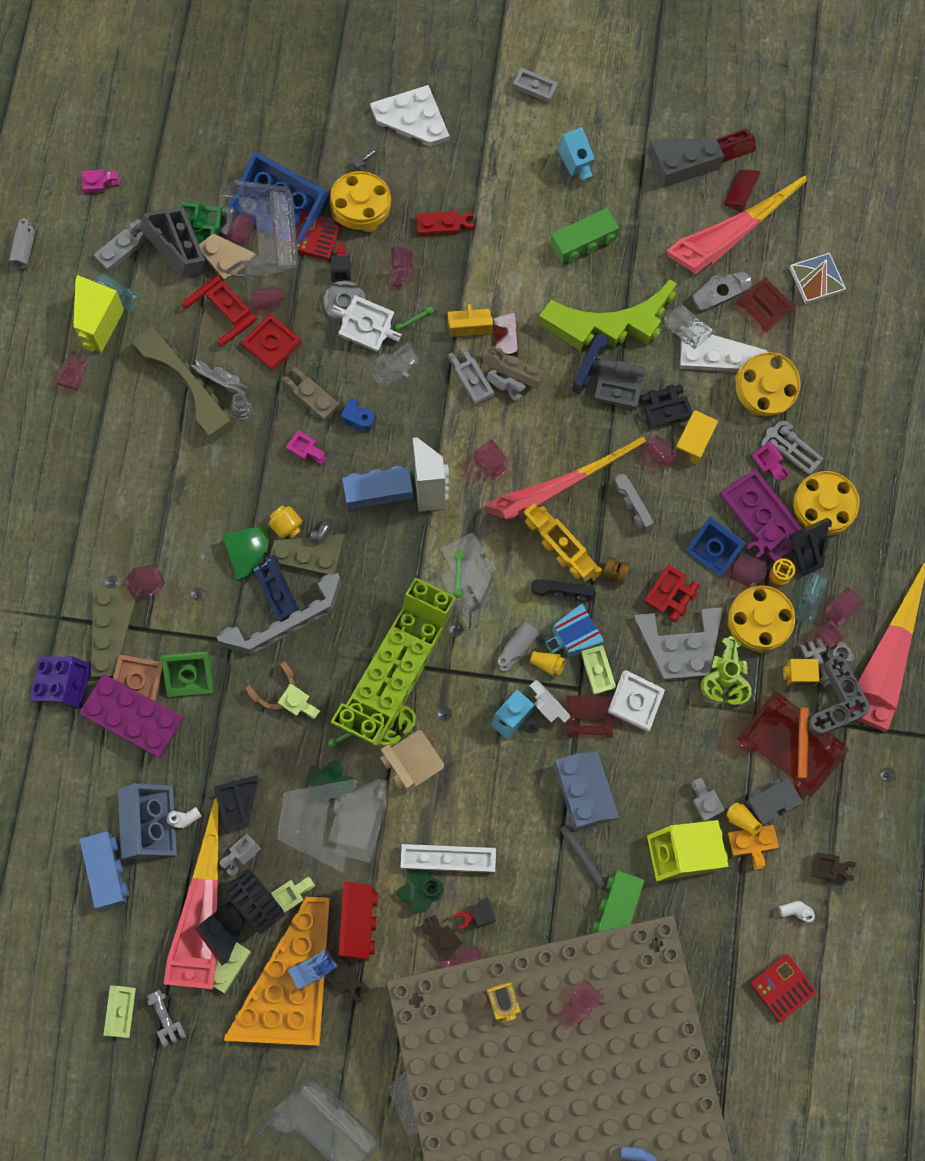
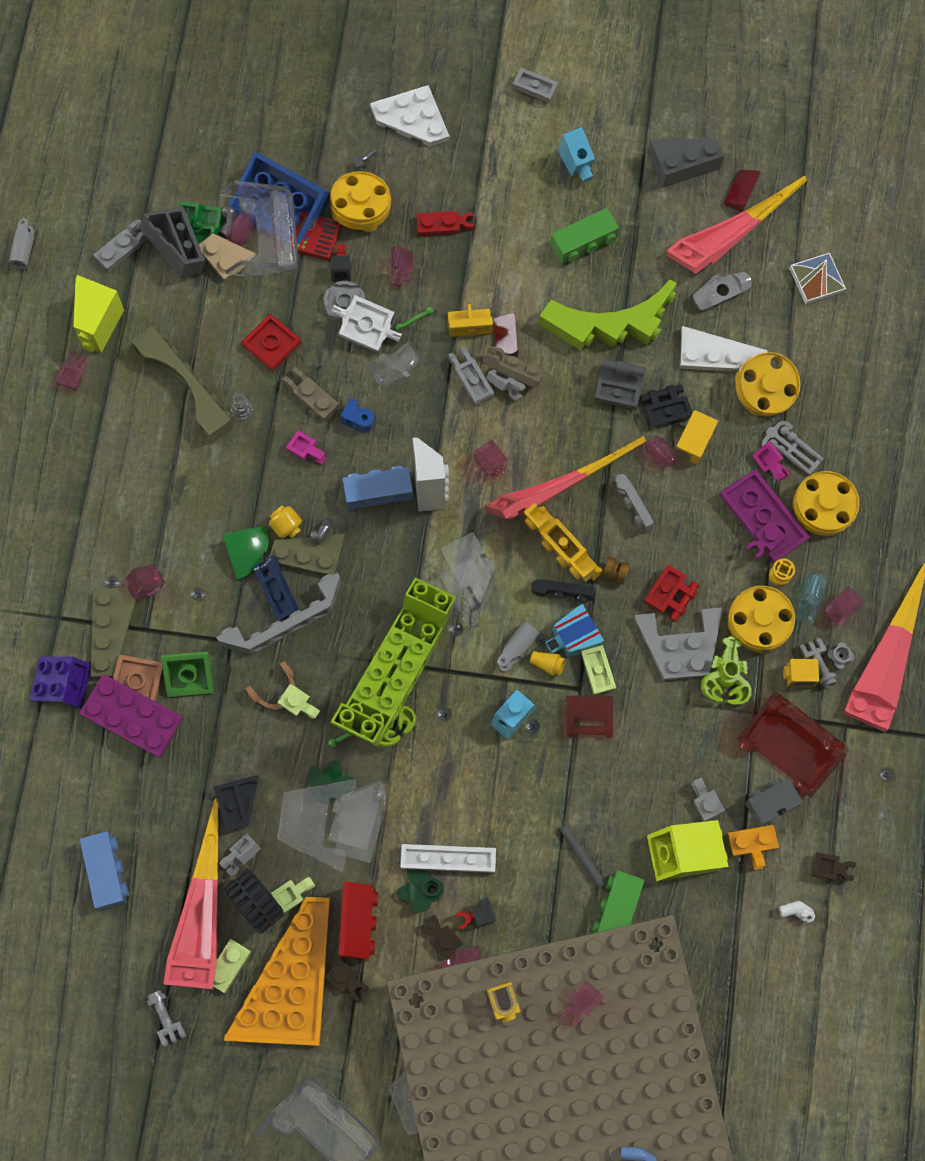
(96, 180): dark pink plate -> none
(119, 1011): yellowish green plate -> none
(122, 290): clear light blue piece -> none
(144, 821): sand blue slope -> none
(181, 819): white arm -> none
(221, 931): black wing -> none
(222, 377): light grey piece -> none
(227, 303): red plate -> none
(267, 298): clear pink brick -> none
(312, 969): medium blue leg -> none
(412, 760): tan bracket -> none
(458, 556): bright green hinge -> none
(548, 704): white plate -> none
(585, 790): sand blue slope -> none
(590, 363): dark blue plate -> none
(636, 701): white tile -> none
(687, 326): clear bracket -> none
(715, 547): blue slope -> none
(737, 144): dark red slope -> none
(741, 817): yellow cone -> none
(748, 570): clear pink brick -> none
(771, 301): clear red plate -> none
(783, 988): red tile -> none
(803, 742): orange bar -> none
(810, 546): black wing -> none
(830, 634): clear pink plate -> none
(848, 700): dark grey beam -> none

